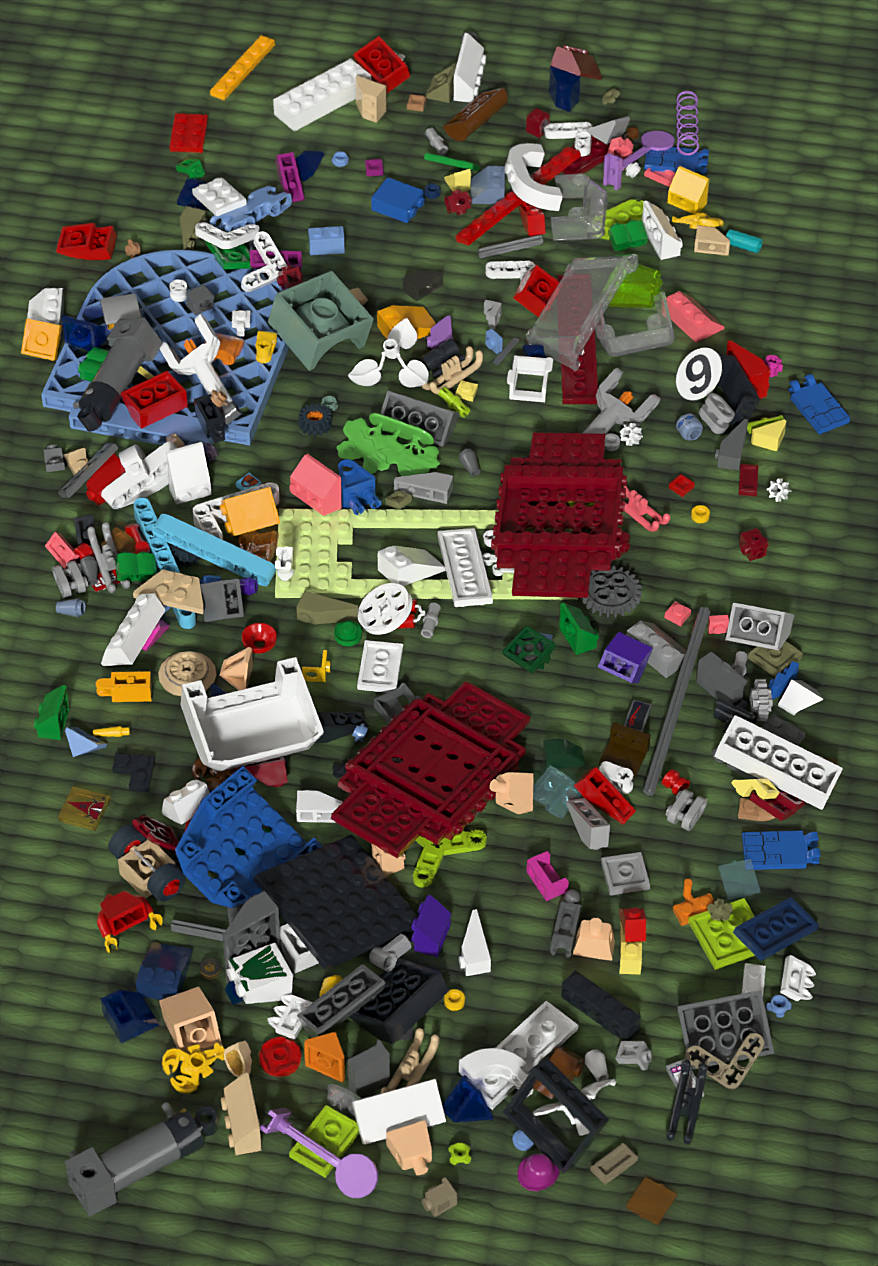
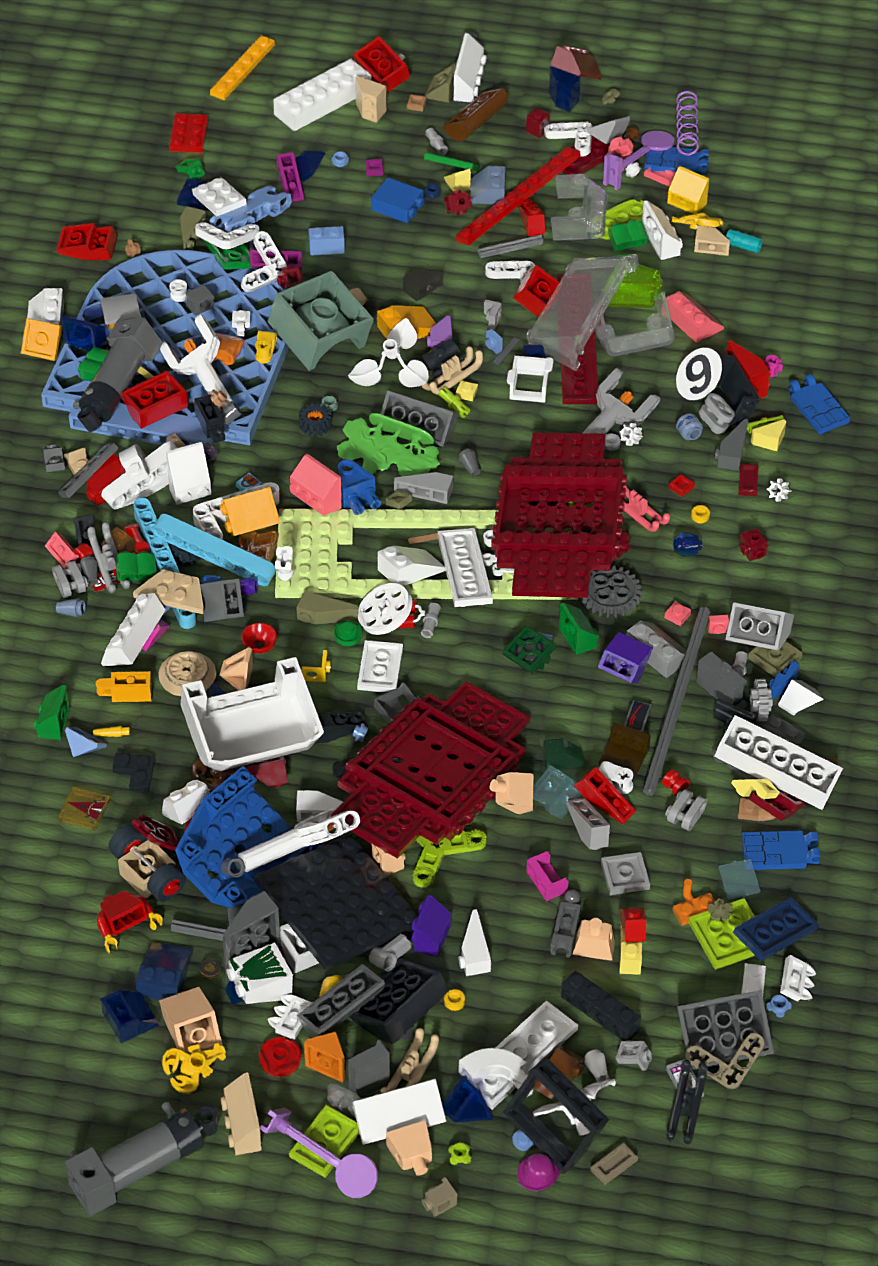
(238, 1058): tan rock -> none
(302, 835): none -> white piece
(423, 538): none -> medium nougat sticker
(522, 185): white arch -> none
(651, 1201): clear orange piece -> none
(687, 544): none -> clear blue head

